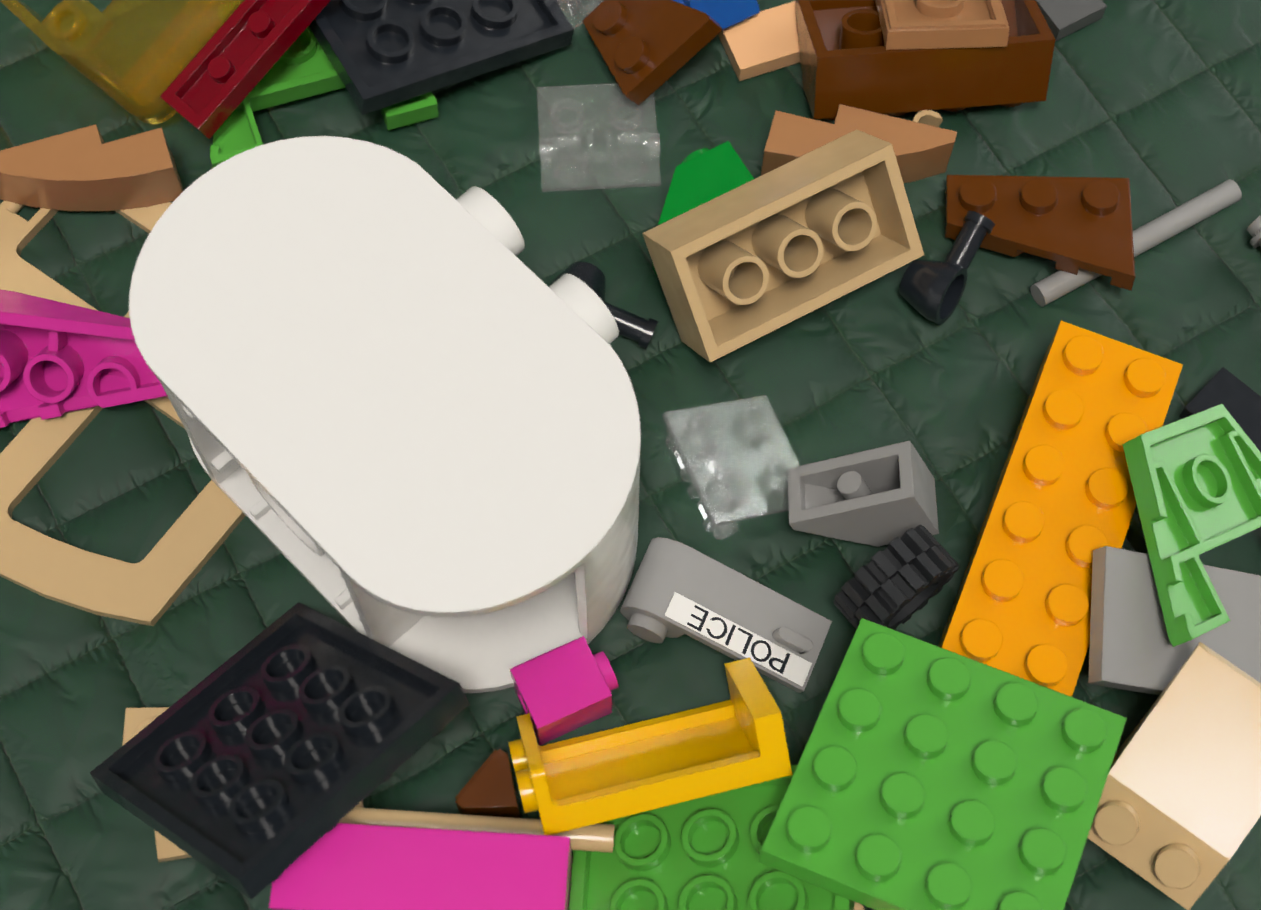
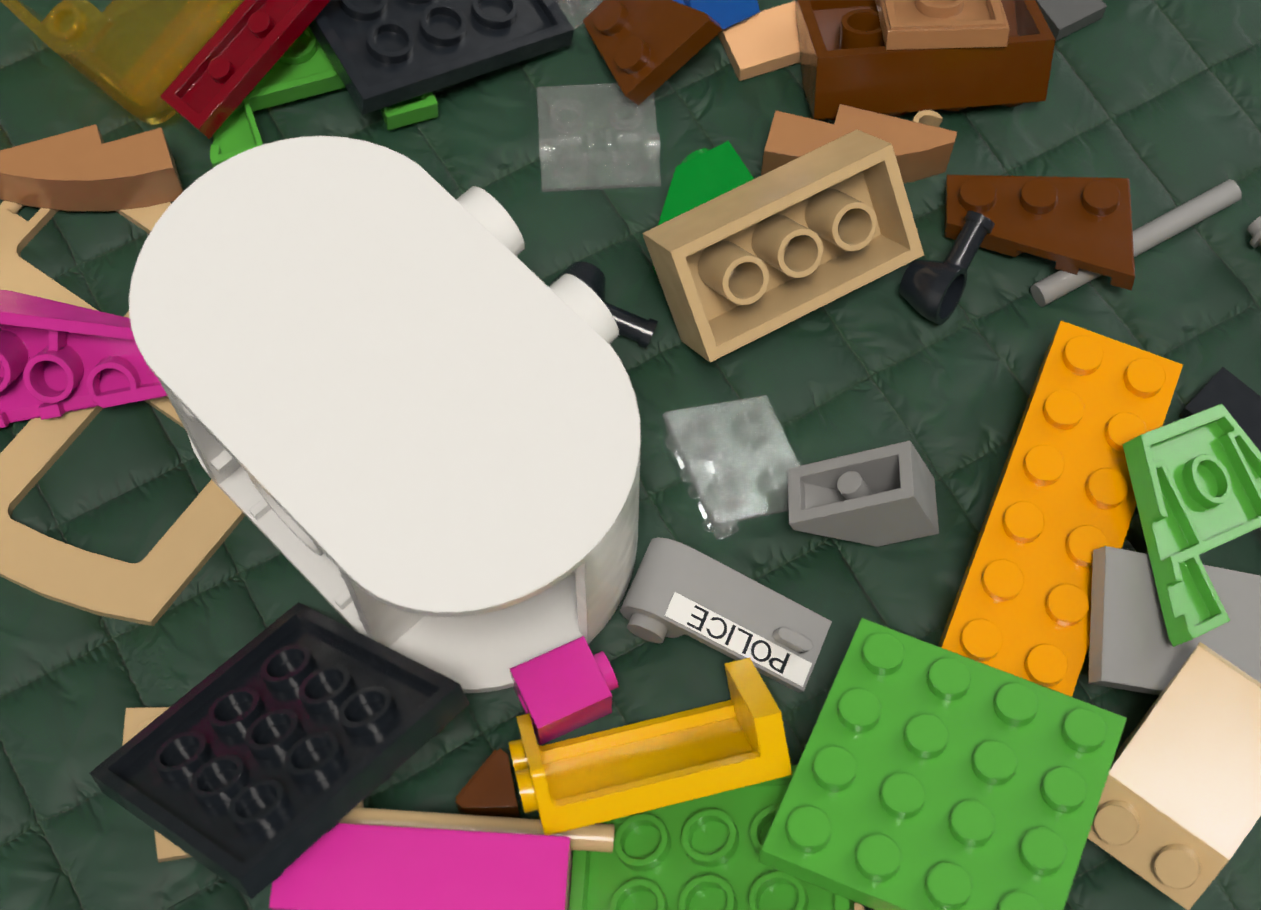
(897, 580): black tyre -> none

